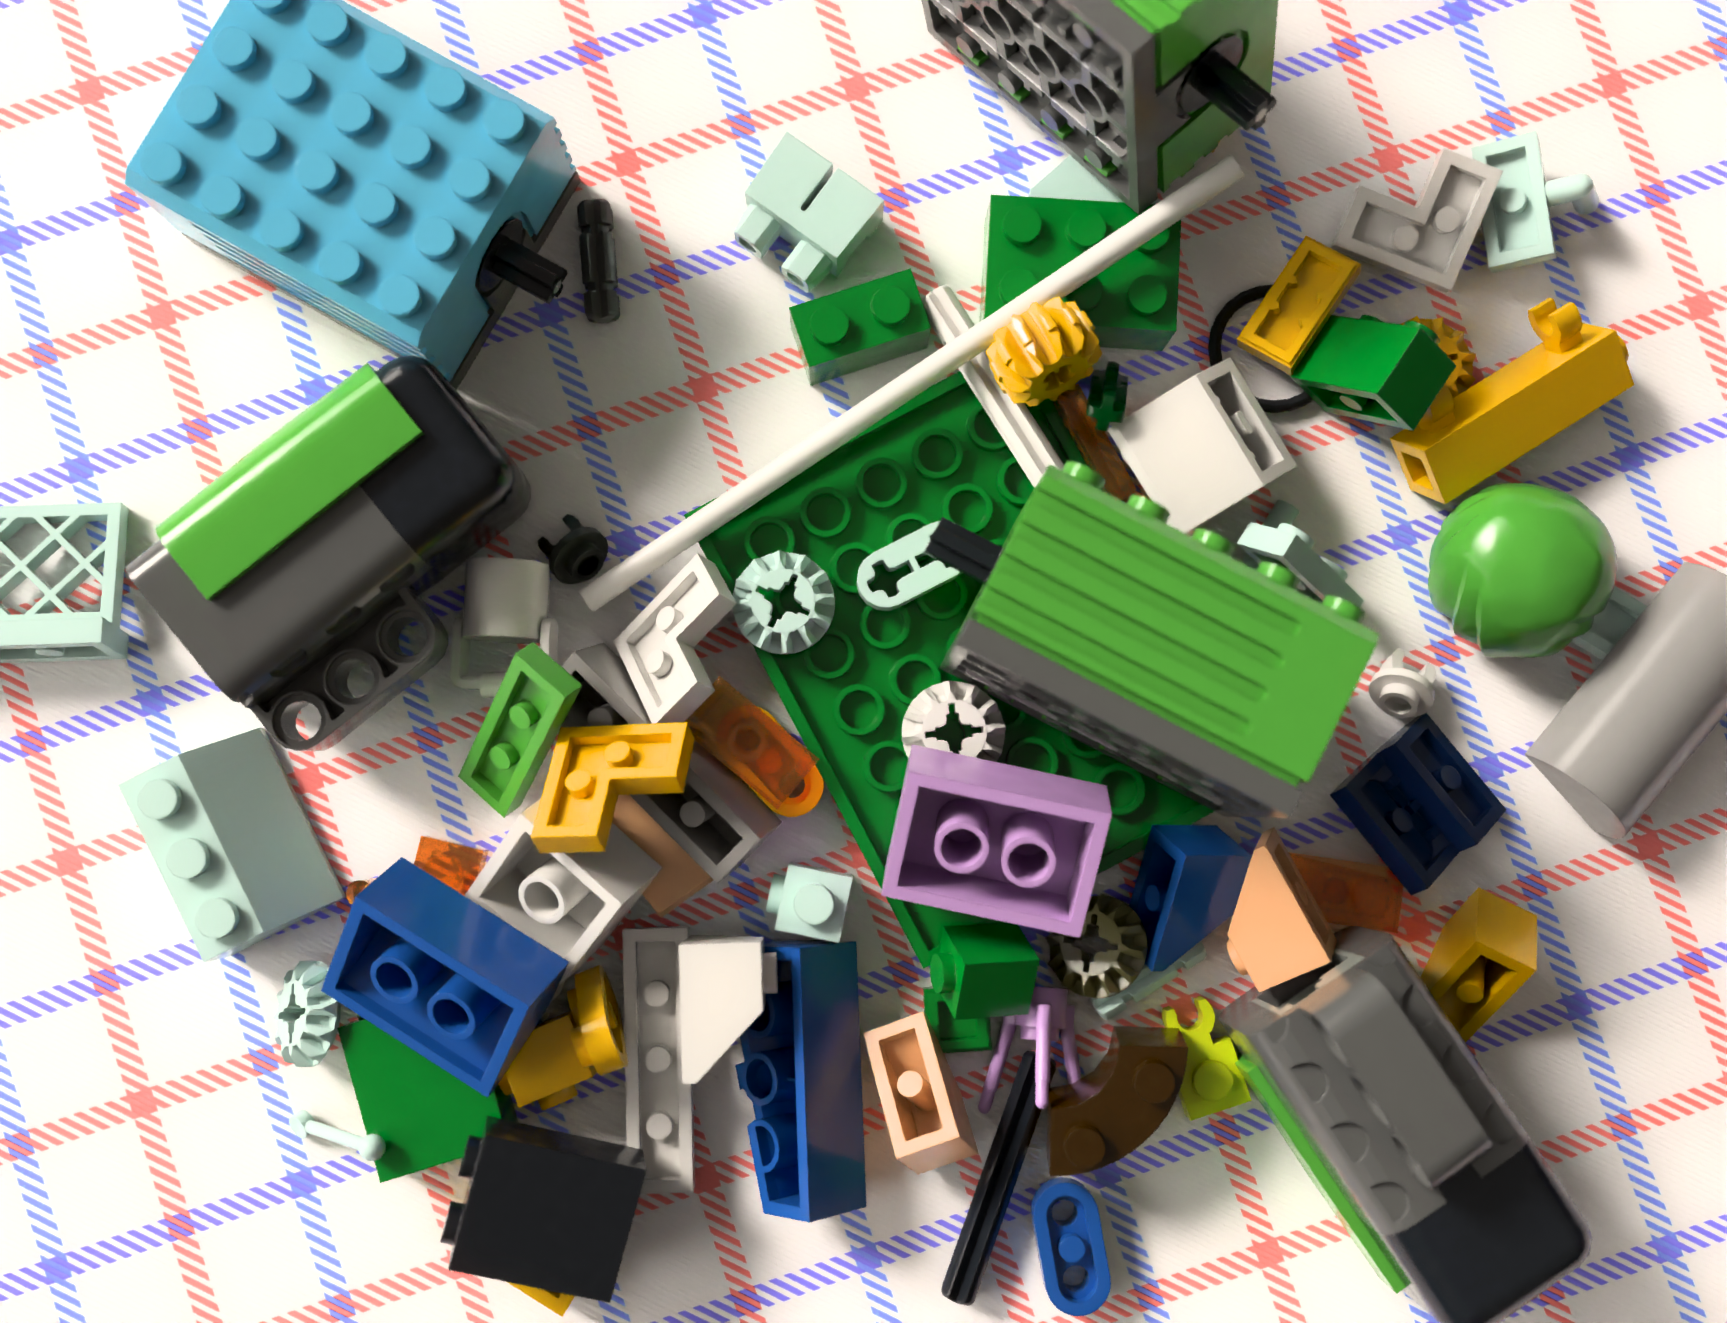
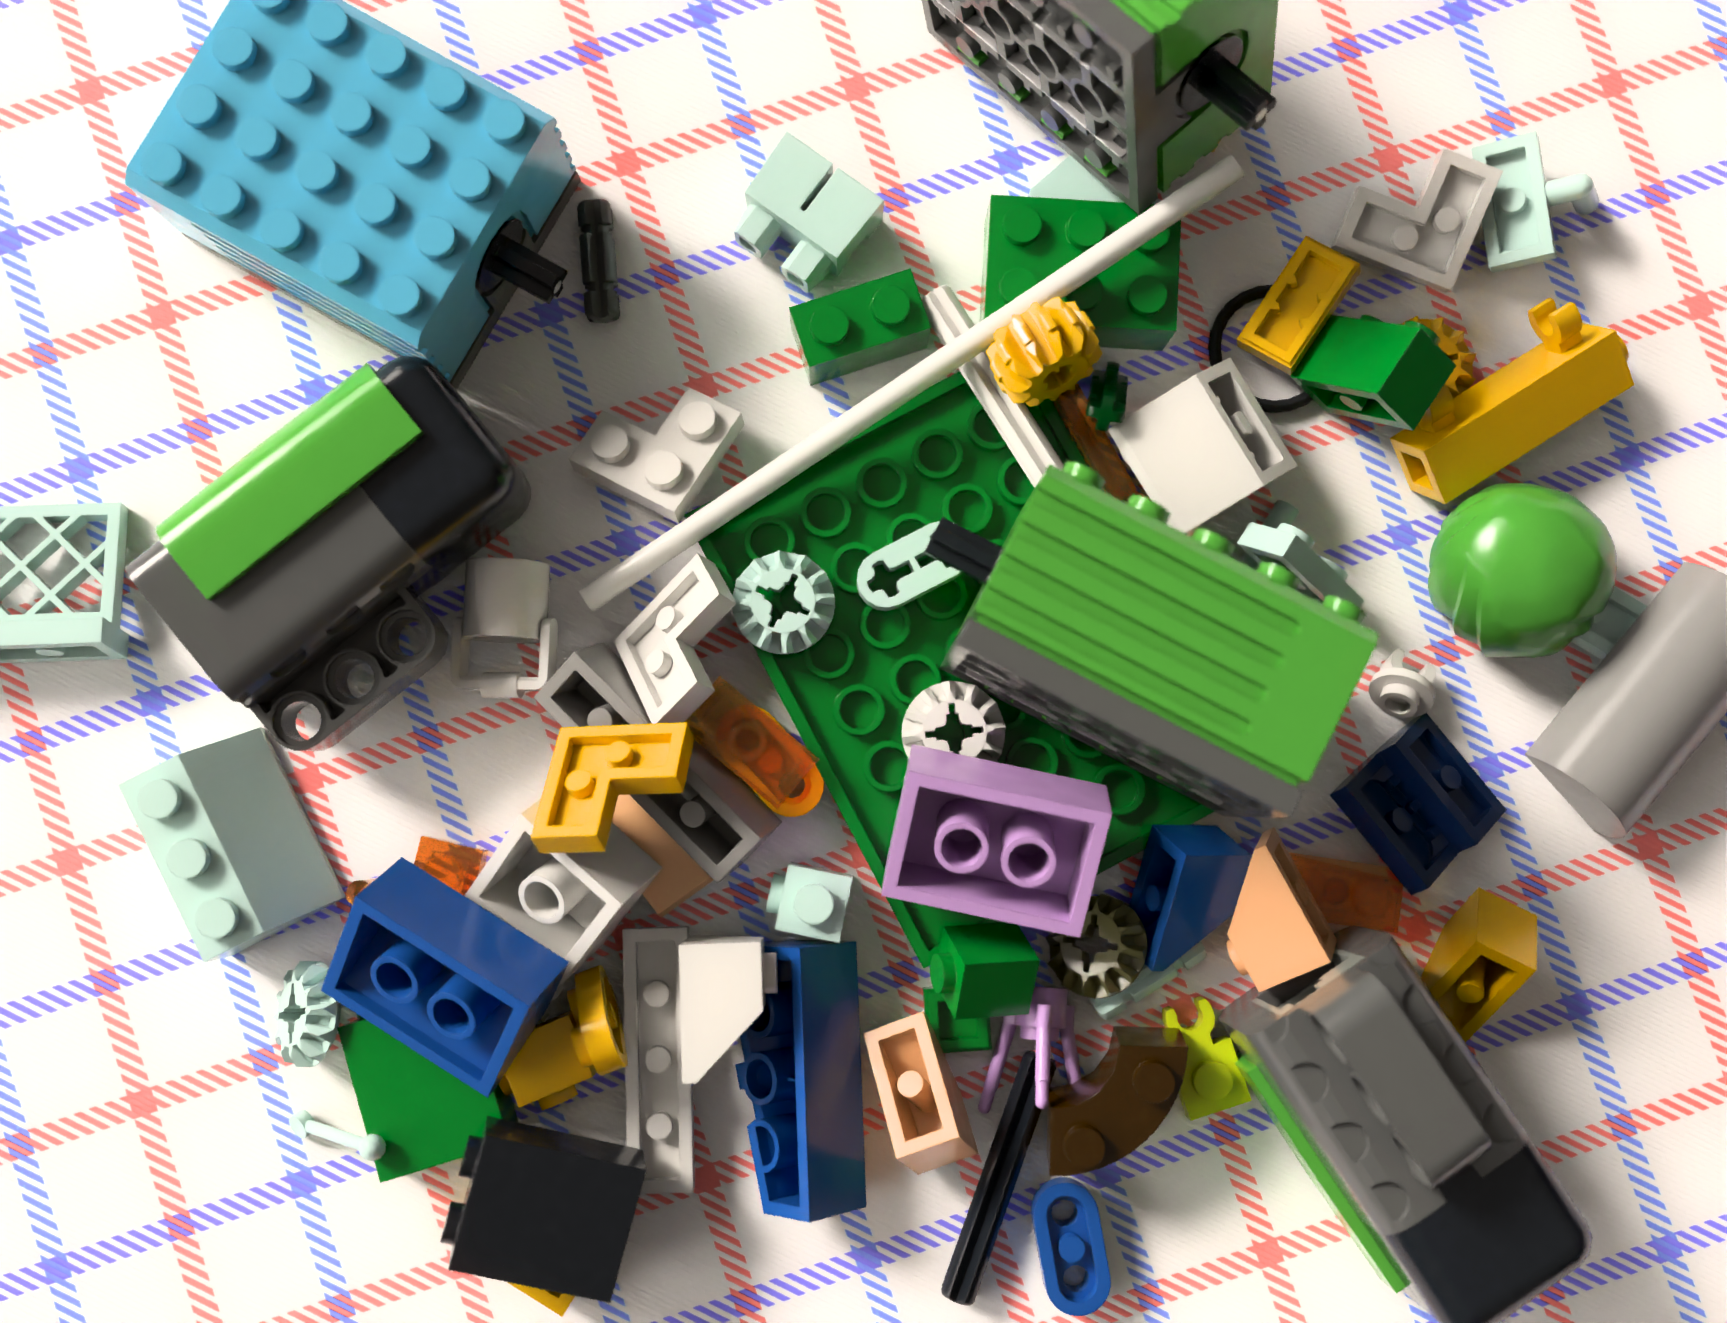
(519, 729): bright green plate -> none
(577, 554): pearl dark grey plate -> none
(663, 468): none -> white plate

